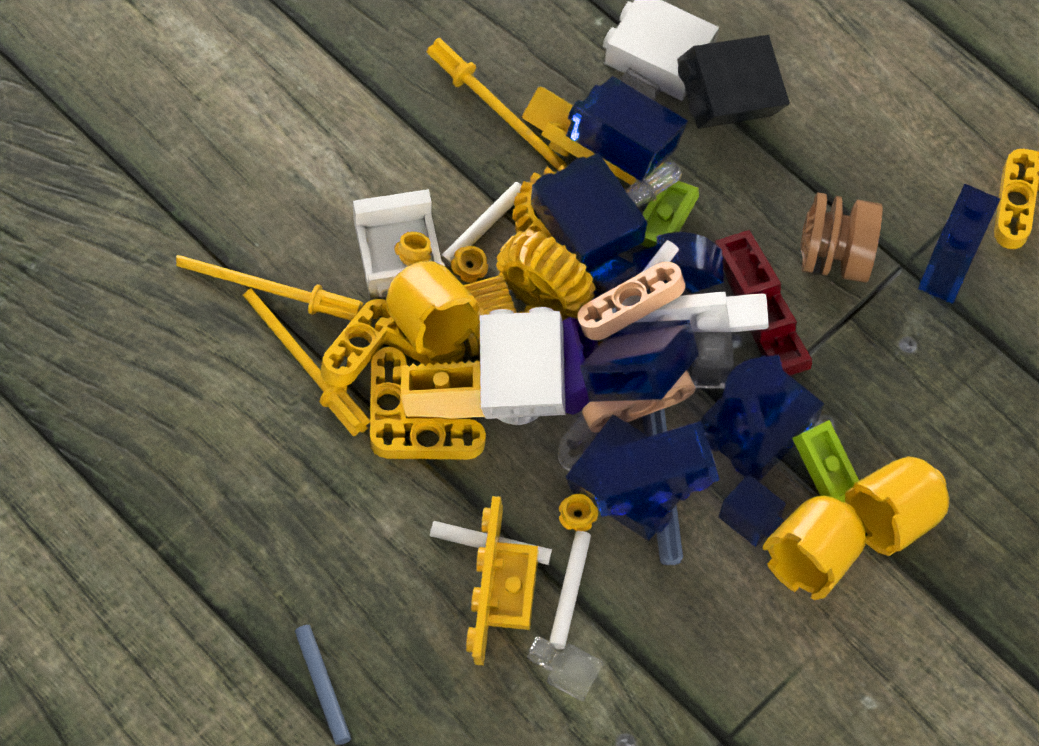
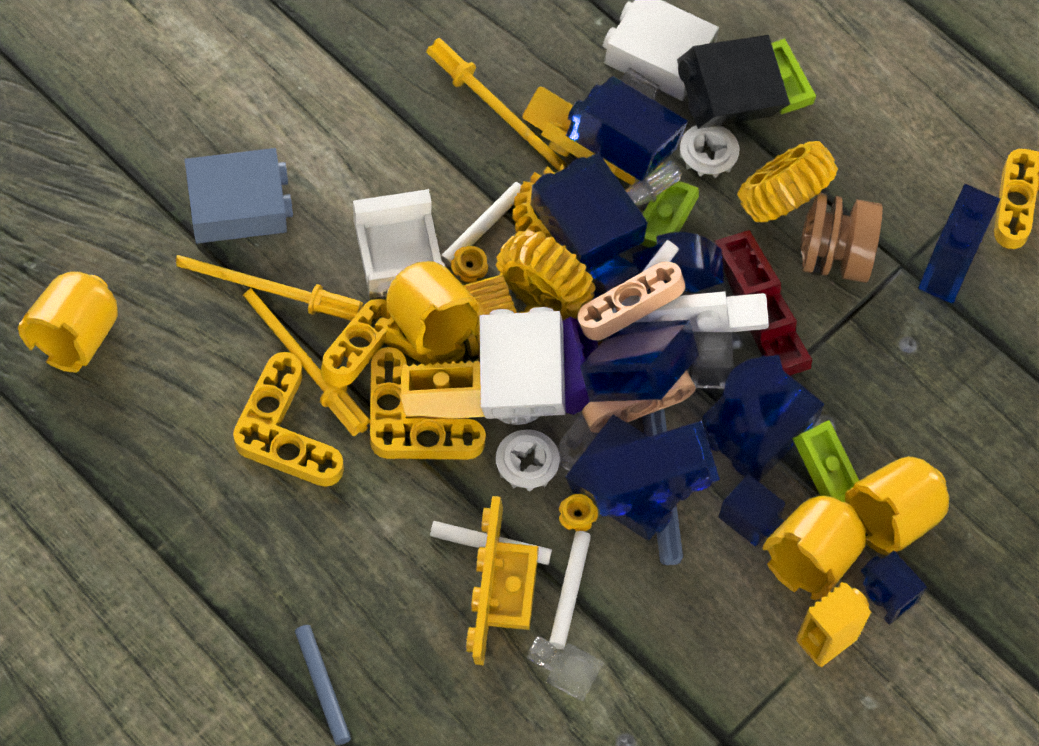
(70, 320): none -> yellow cylinder
(237, 195): none -> sand blue brick
(269, 426): none -> yellow beam
(413, 248): yellow plate -> none
(520, 445): none -> white gear
(719, 140): none -> white gear
(787, 181): none -> yellow gear
(796, 84): none -> lime plate
(833, 623): none -> yellow brick
(892, 585): none -> clear blue brick

